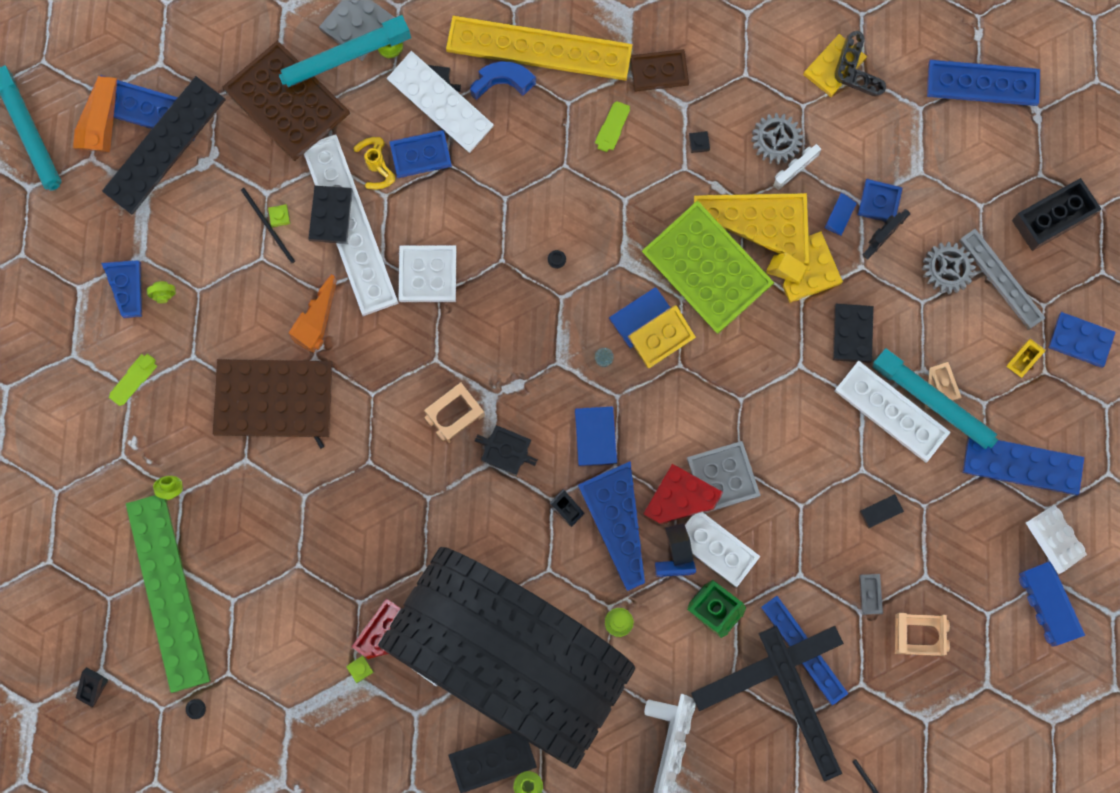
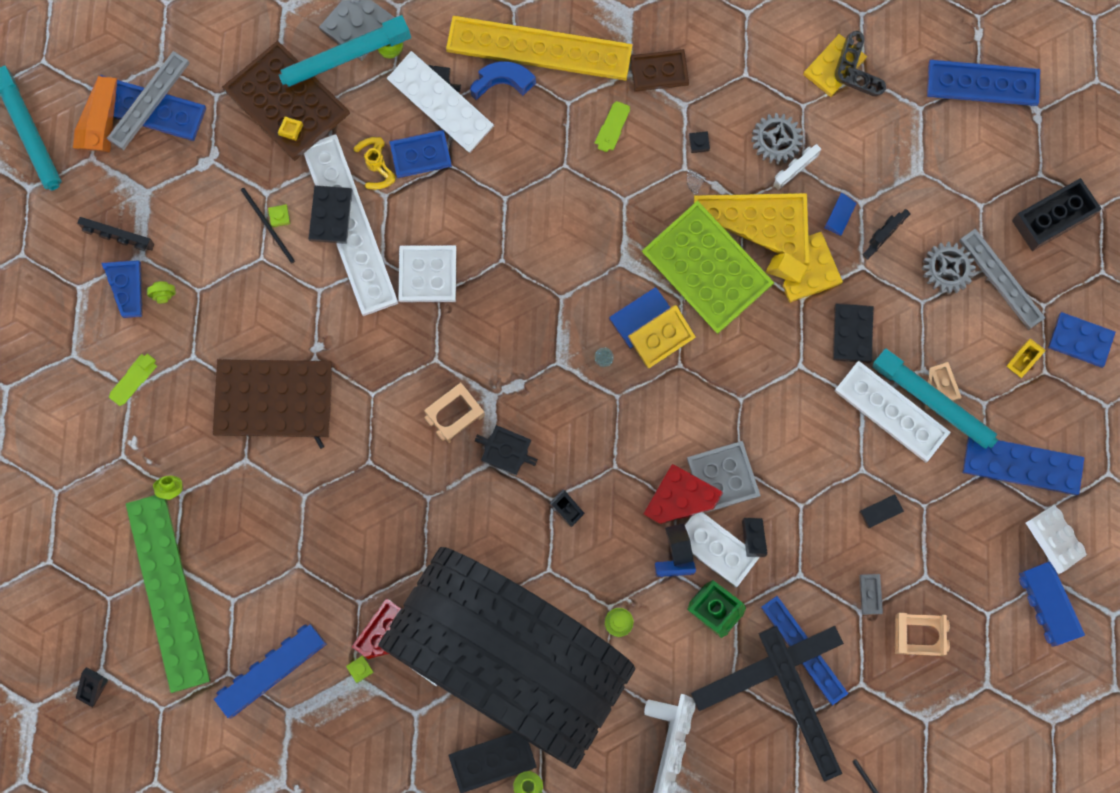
(122, 236): none -> black plate
(148, 100): none -> light grey plate
(163, 145): black plate -> none
(195, 709): black plate -> none
(270, 671): none -> blue brick
(290, 128): none -> yellow tile
(311, 327): orange wedge -> none
(556, 259): black plate -> none
(595, 436): blue tile -> none
(614, 511): blue wing -> none
(694, 181): none -> clear tile
(754, 537): none -> black plate
(879, 200): blue tile -> none

